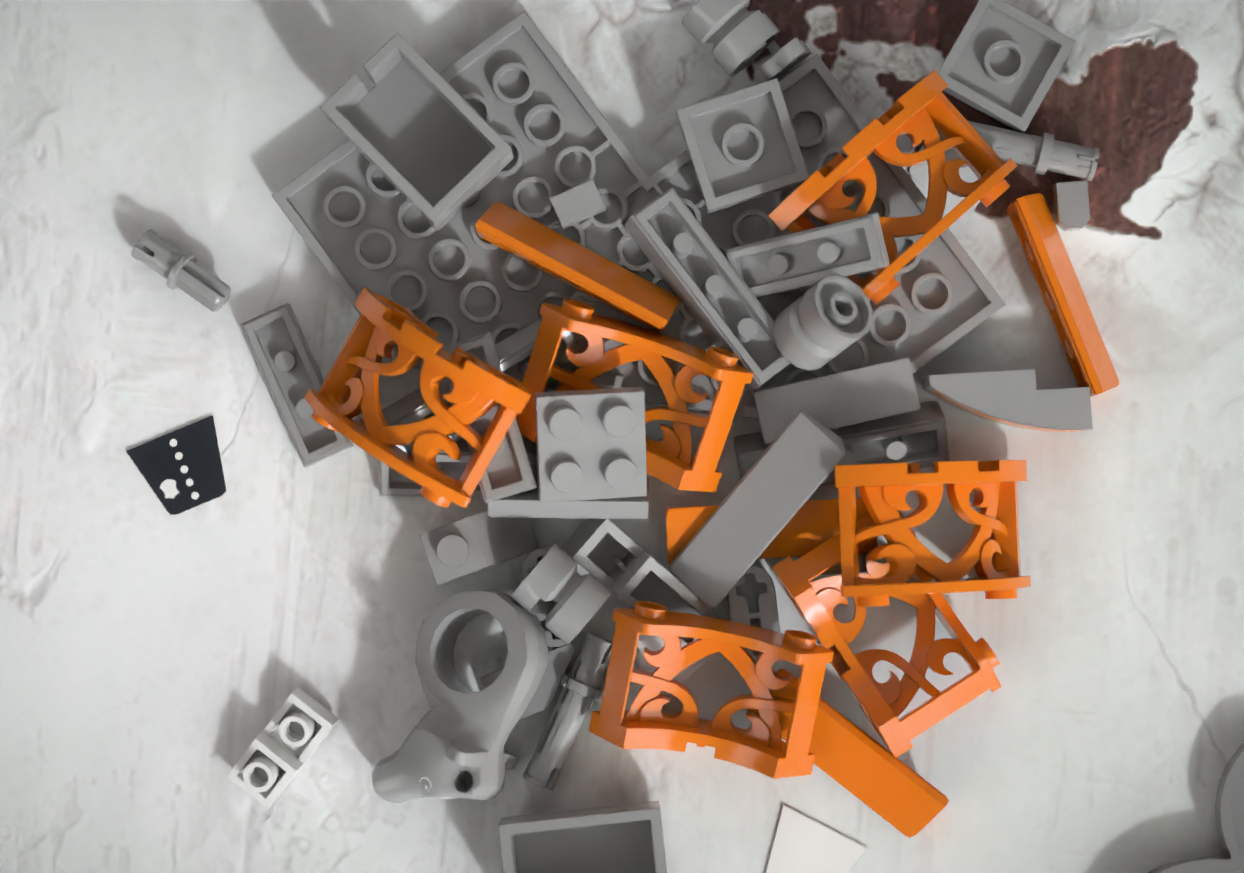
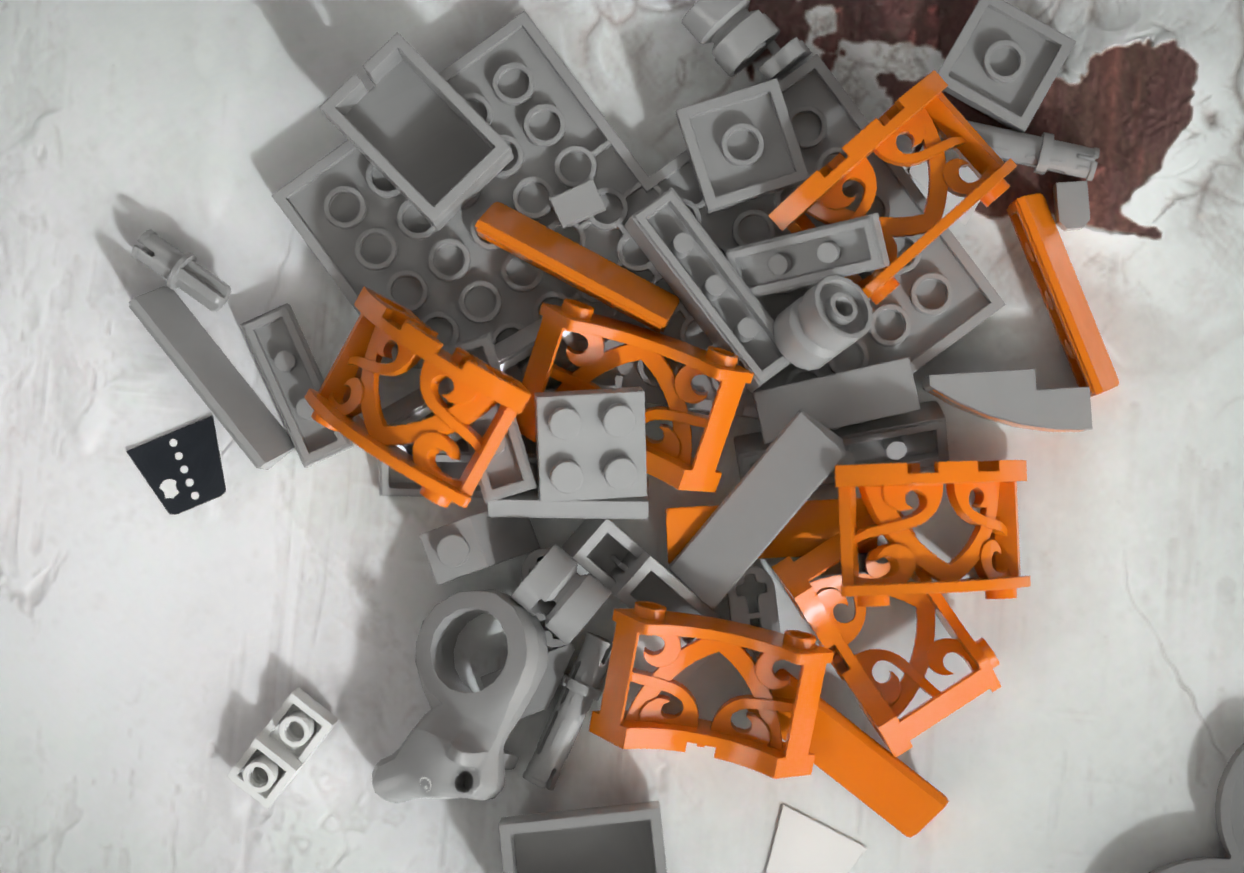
(212, 376): none -> light grey slope

